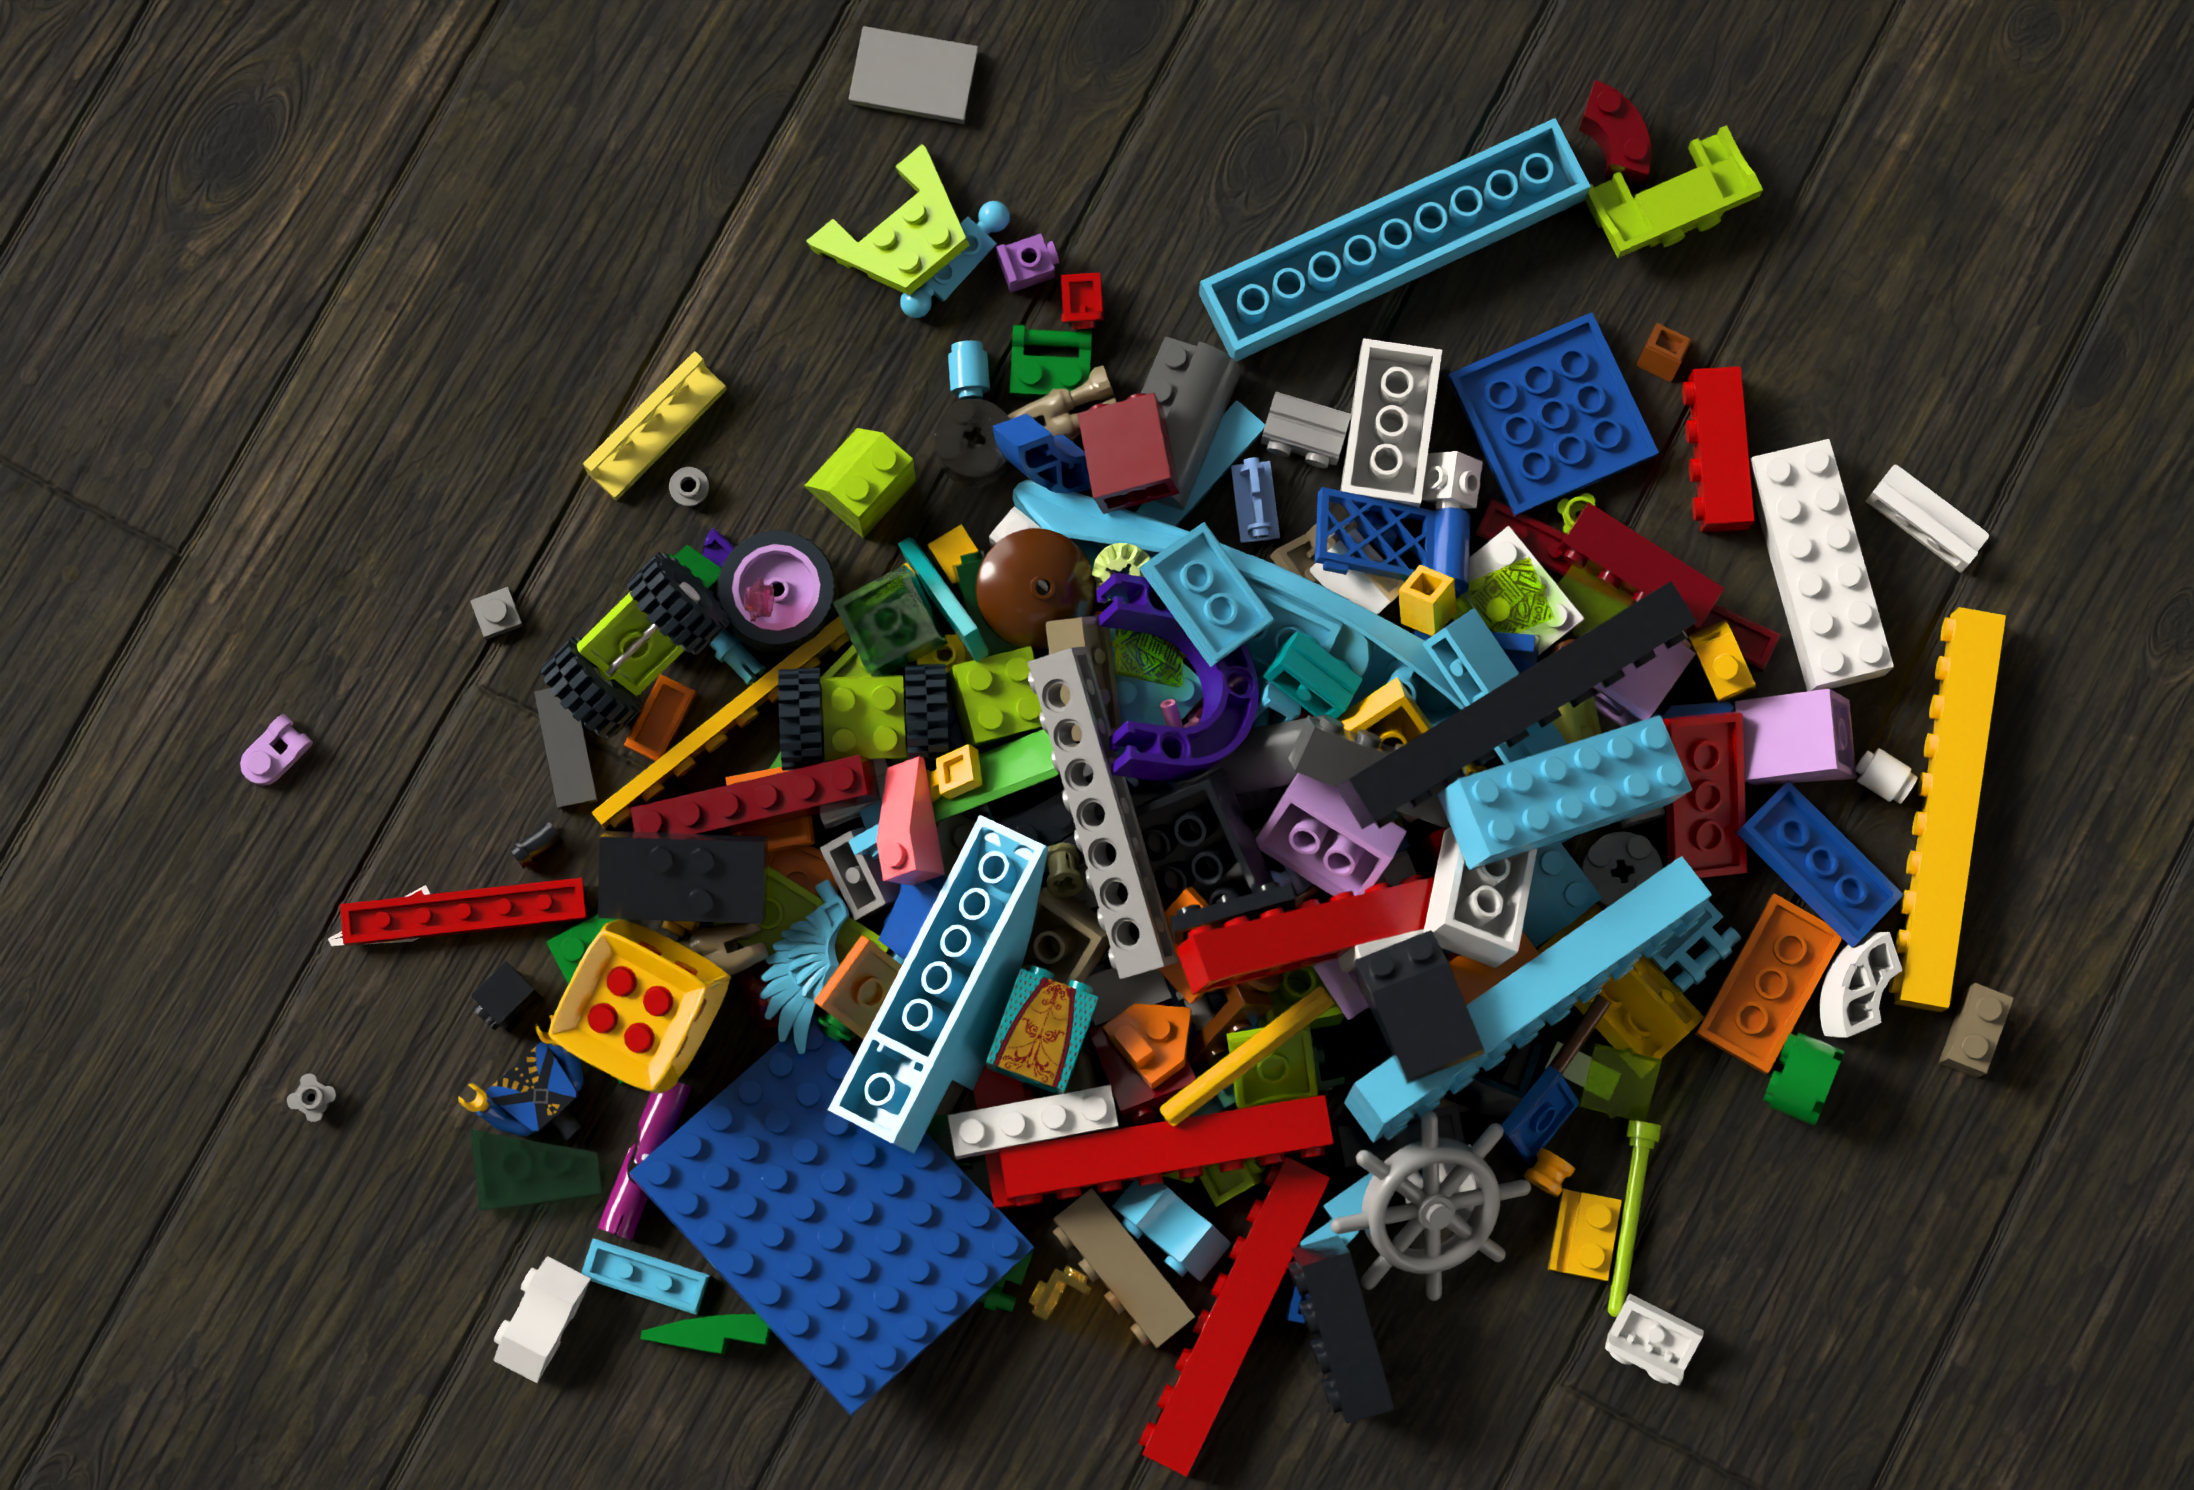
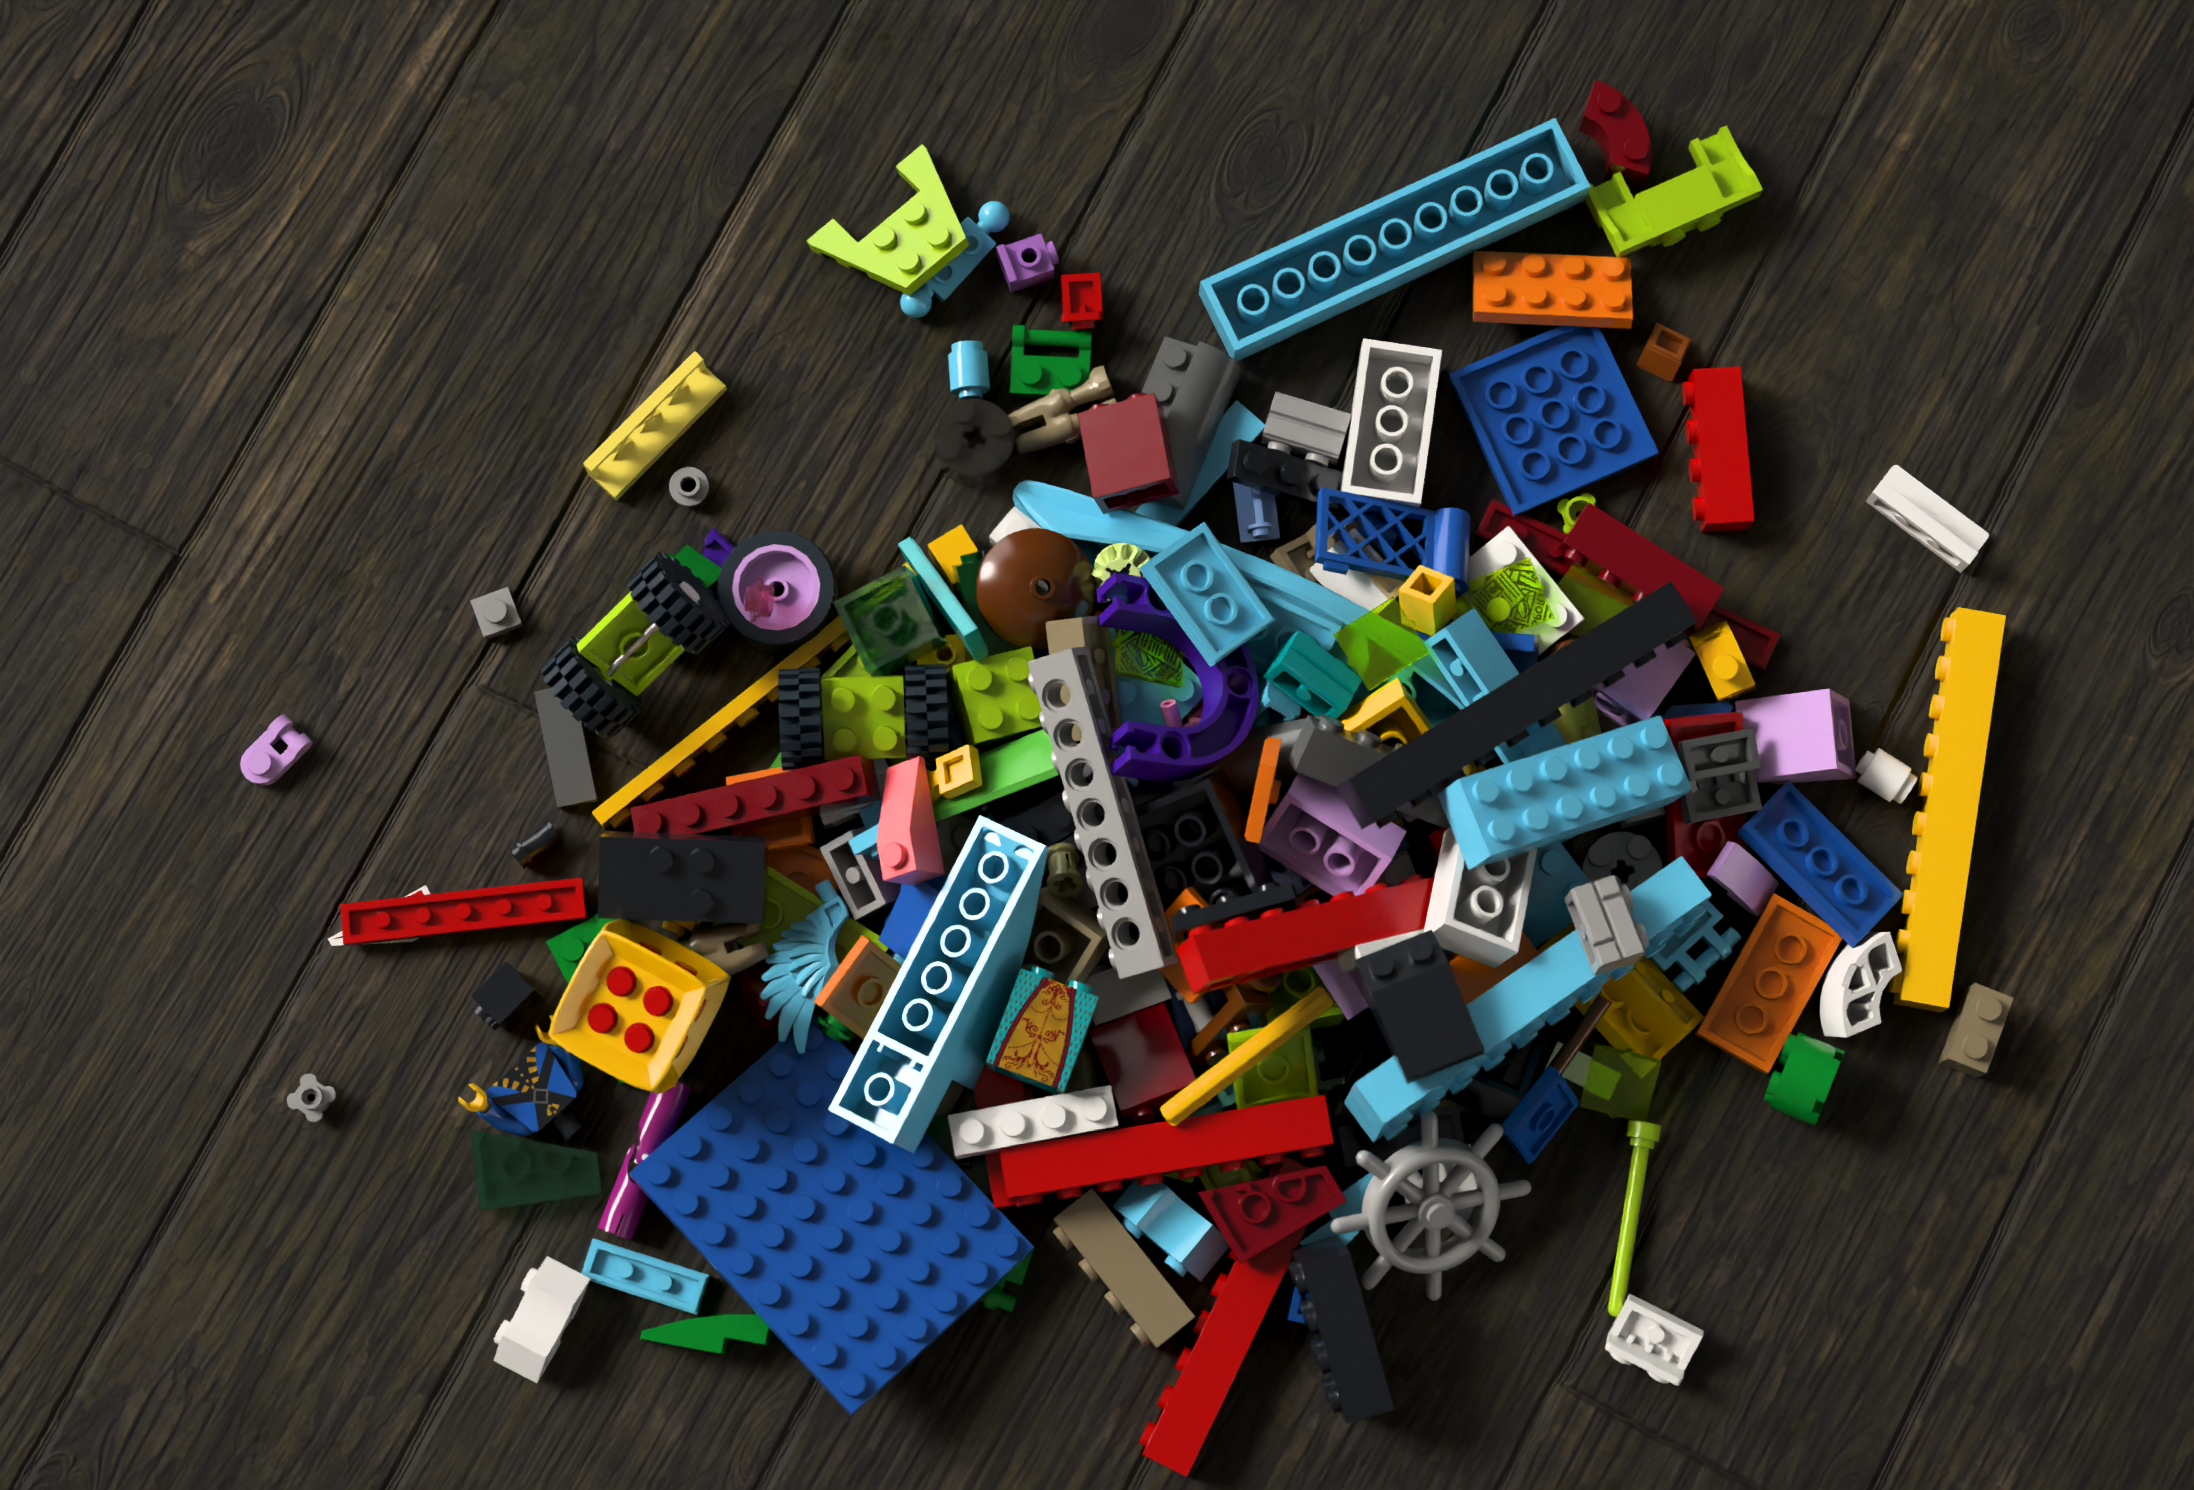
(660, 718): orange tile -> none
(730, 649): medium azure pin -> none
(863, 479): lime slope -> none
(913, 75): light grey tile -> none
(1041, 456): blue brick -> none
(1048, 1294): clear yellow bracket -> none
(1152, 1039): orange plate -> none
(1265, 790): none -> orange plate
(1271, 1208): none -> dark red wing
(1280, 473): none -> black plate
(1381, 643): none -> clear neon green piece
(1451, 480): white brick -> none
(1549, 1172): light orange wheel -> none
(1552, 289): none -> orange plate
(1584, 1235): yellow plate -> none
(1606, 924): none -> light grey brick
(1720, 776): none -> dark grey slope
(1743, 878): none -> lavender slope
(1819, 566): white brick -> none

